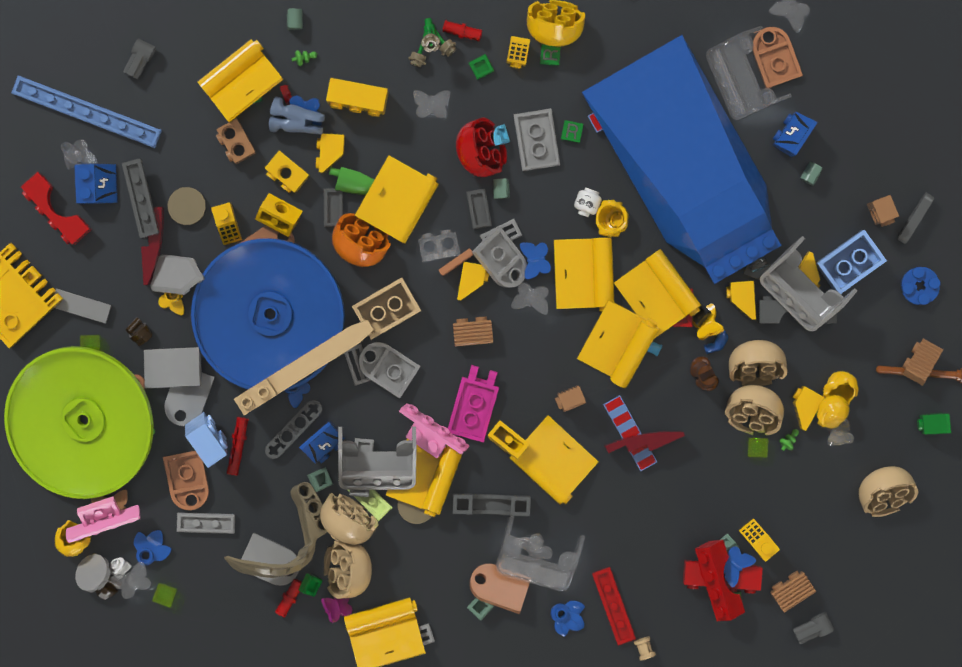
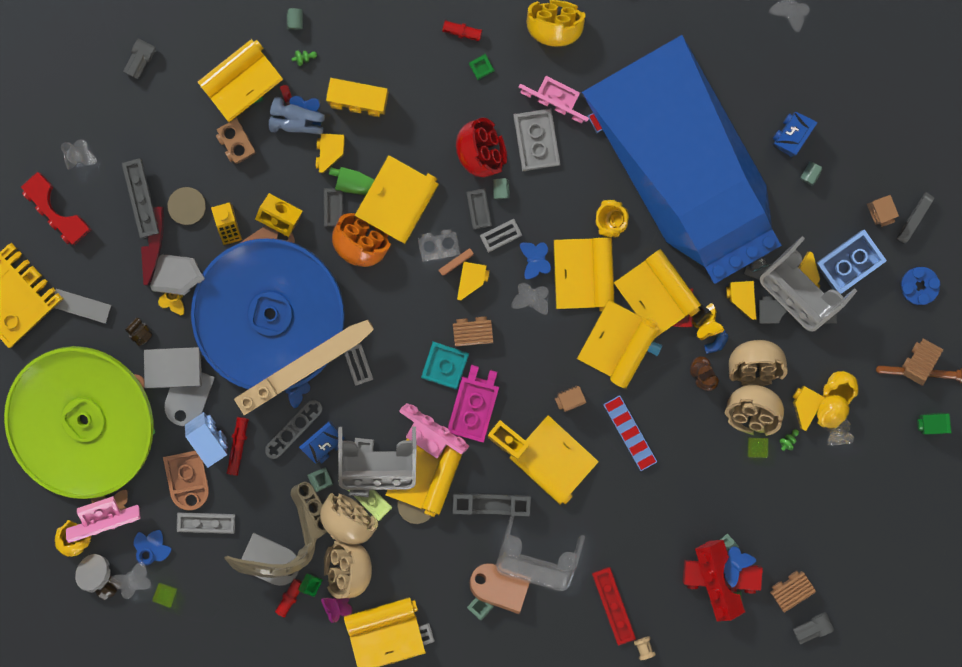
(86, 111): medium blue tile -> none
(90, 341): clear neon green plate -> none
(96, 183): blue slope -> none
(119, 566): white plate -> none
(280, 162): yellow brick -> none
(387, 307): tan brick -> none
(389, 369): light grey tile -> none
(430, 43): dark tan plant -> none
(431, 104): clear animal -> none
(445, 365): none -> teal tile
(500, 258): light grey tile -> none
(501, 135): medium azure tile -> none
(518, 52): yellow slope -> none
(535, 547): clear animal -> none
(550, 55): green tile -> none
(558, 95): none -> bright pink bracket
(570, 617): blue plate -> none
(572, 131): green tile -> none
(587, 202): white head -> none
(652, 440): dark red slope -> none
(736, 76): clear windscreen -> none
(759, 540): yellow slope -> none
(775, 59): nougat tile -> none
(888, 484): tan cylinder -> none

